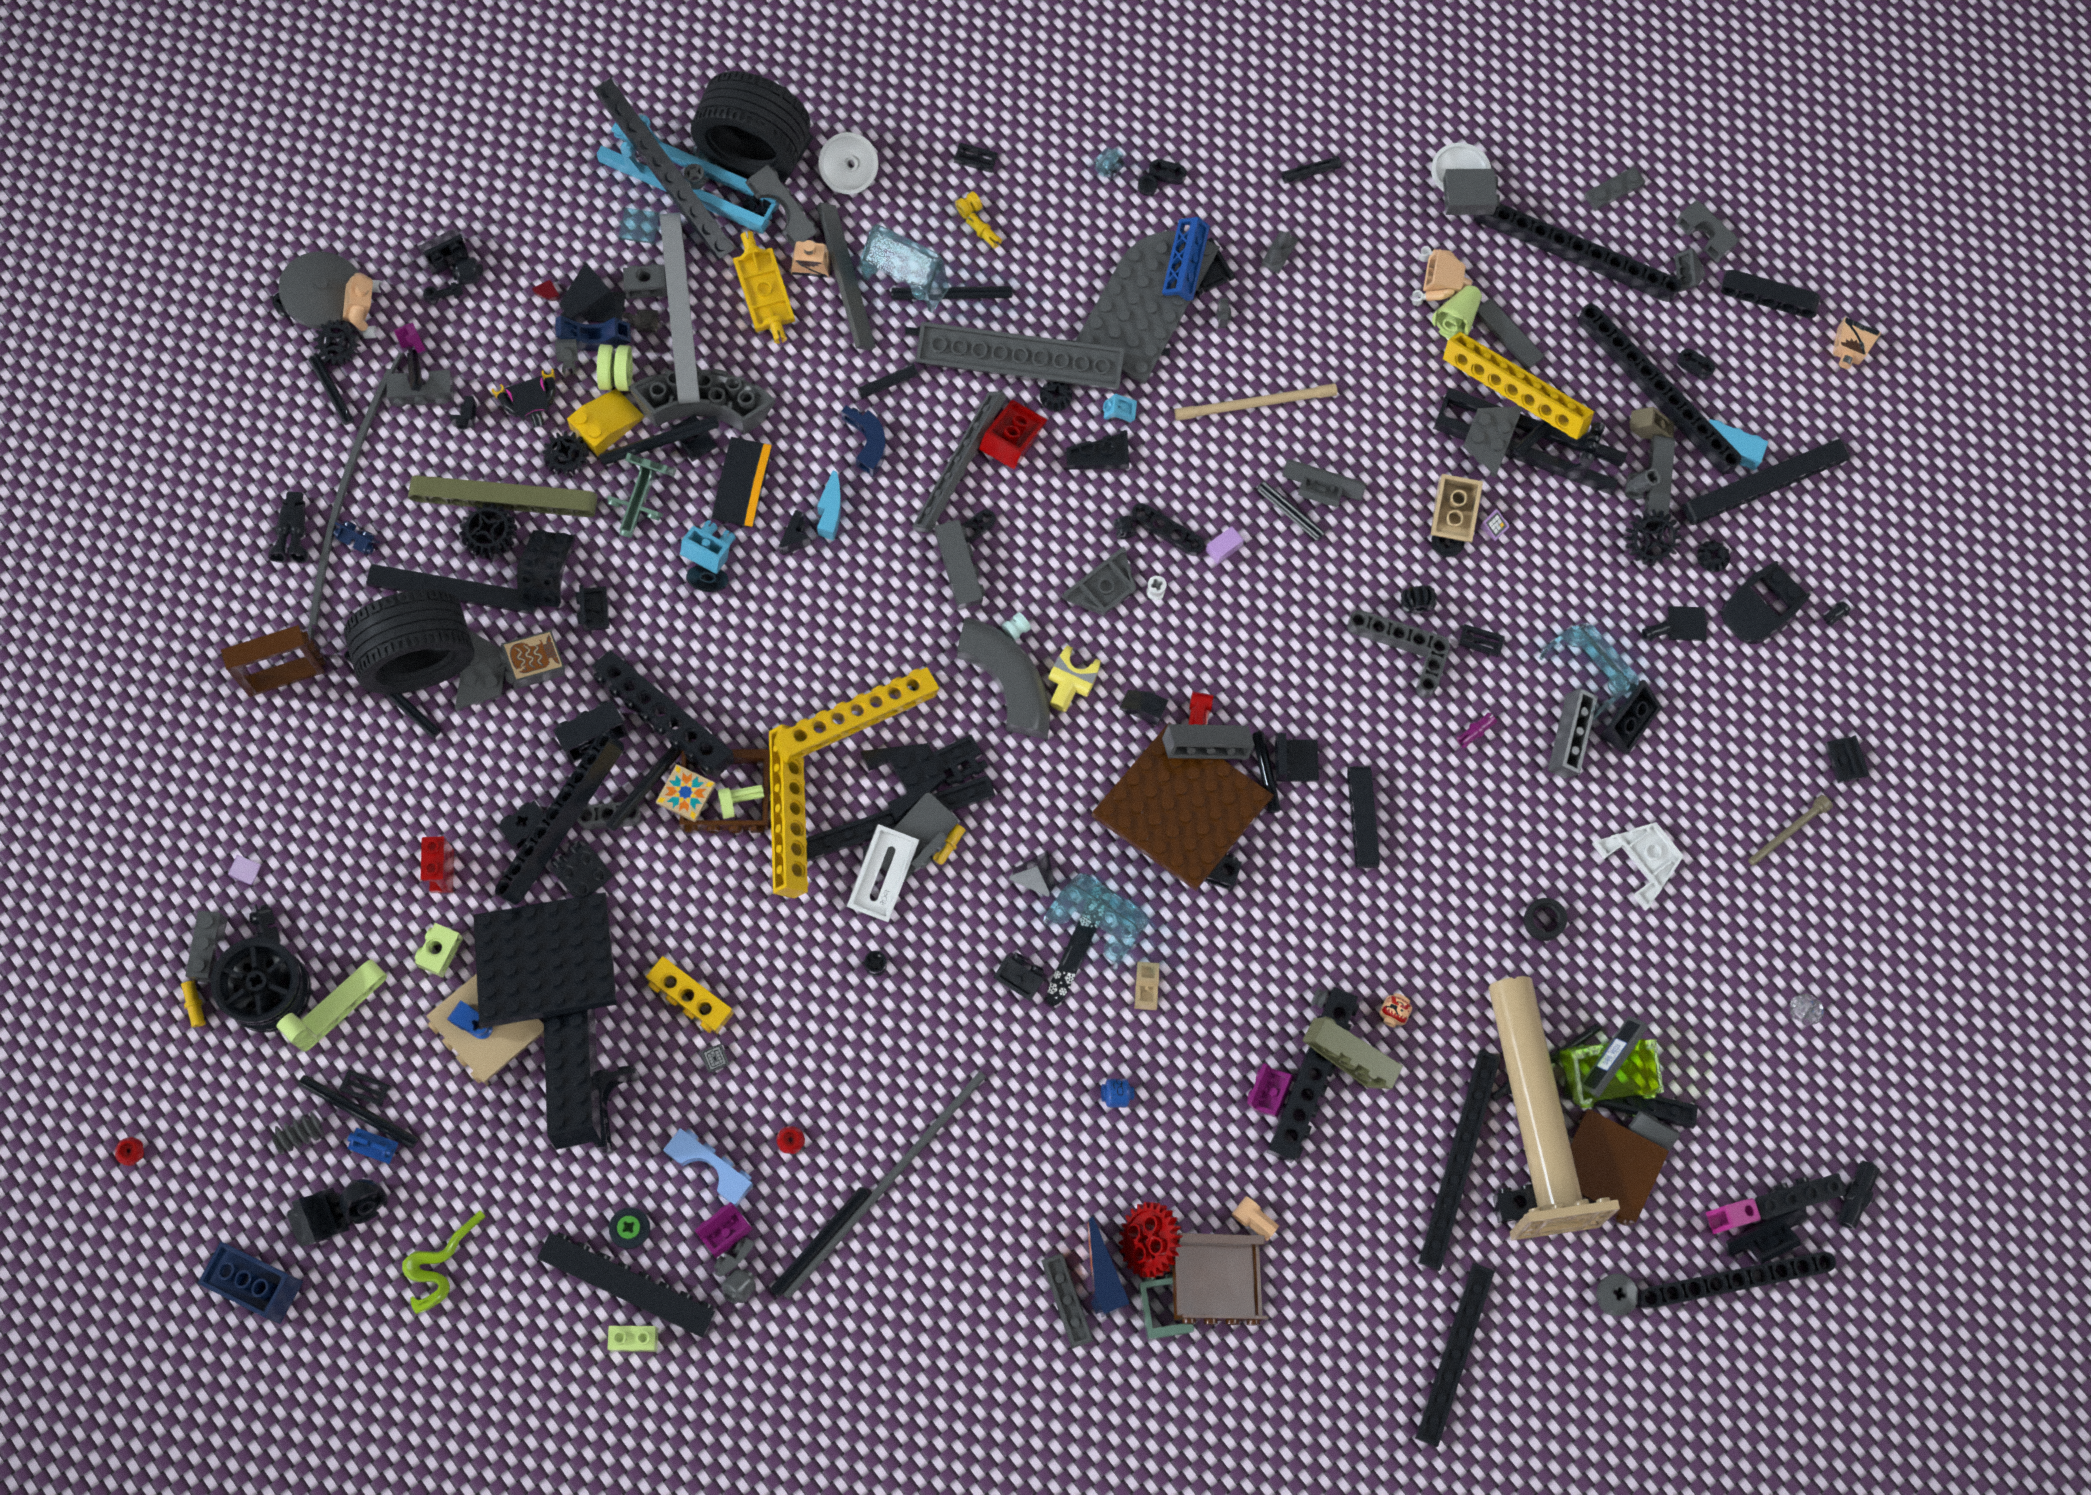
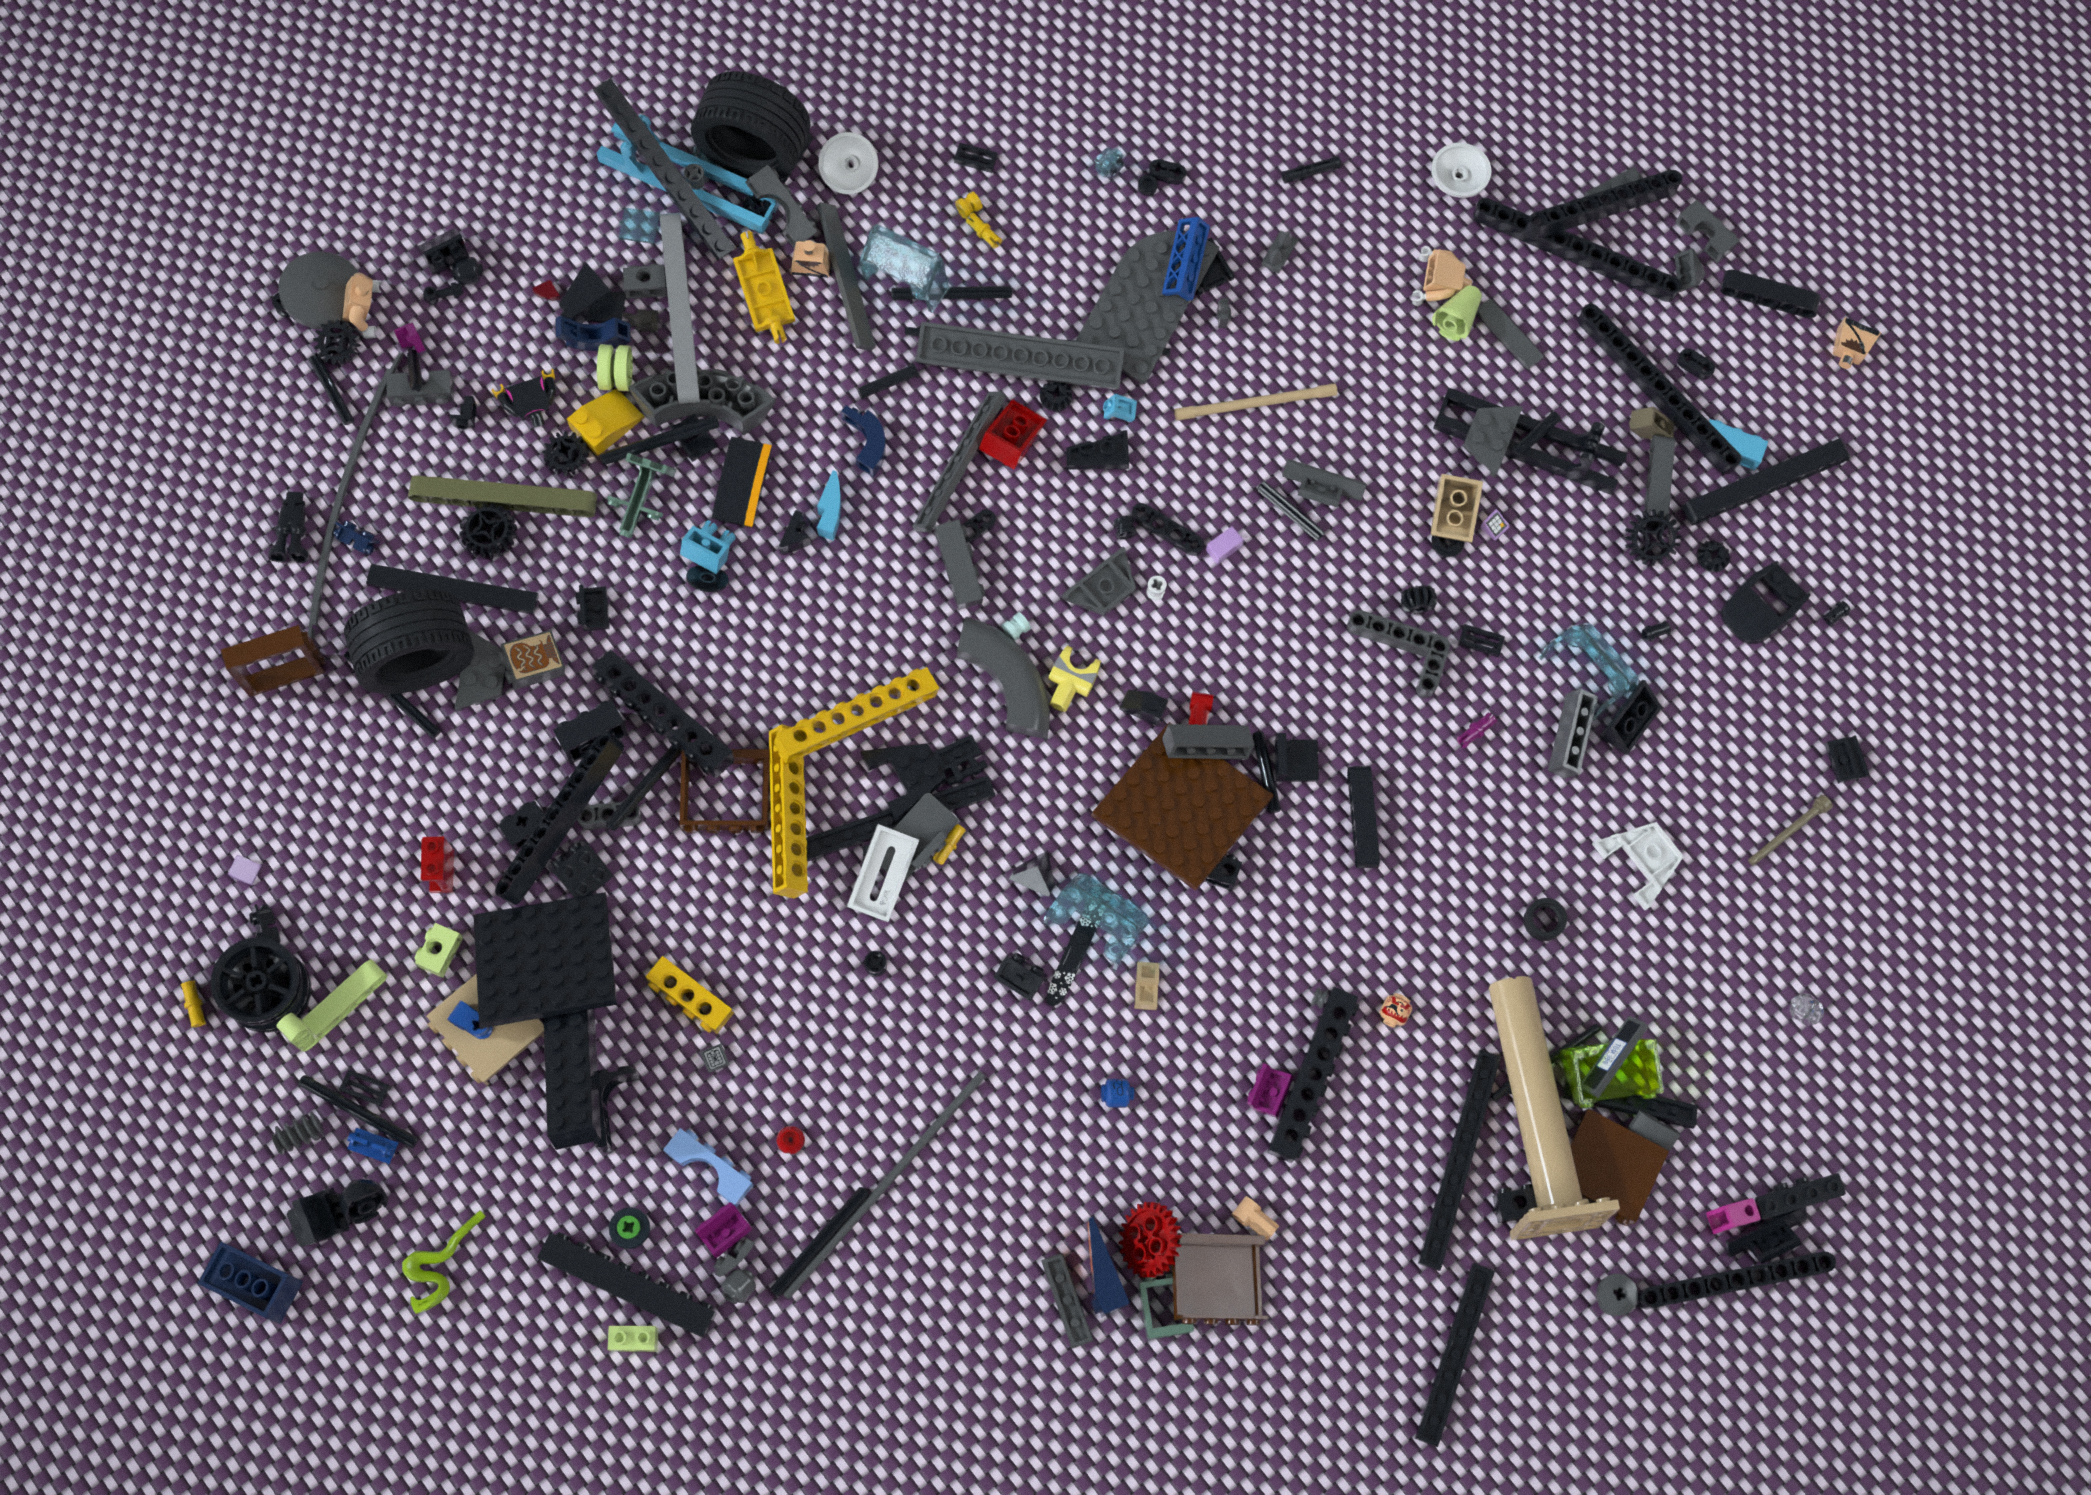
(134, 1156): red plate -> none
(208, 930): dark grey arch -> none
(543, 567): black bracket -> none
(567, 352): dark grey plate -> none
(685, 793): tile -> none
(729, 797): yellowish green piece -> none
(1352, 1054): olive wedge -> none
(1470, 191): dark grey brick -> none
(1518, 385): yellow brick -> none
(1602, 204): none -> black beam
(1638, 483): dark grey piece -> none
(1687, 623): black piece -> none
(1858, 1195): black piece -> none

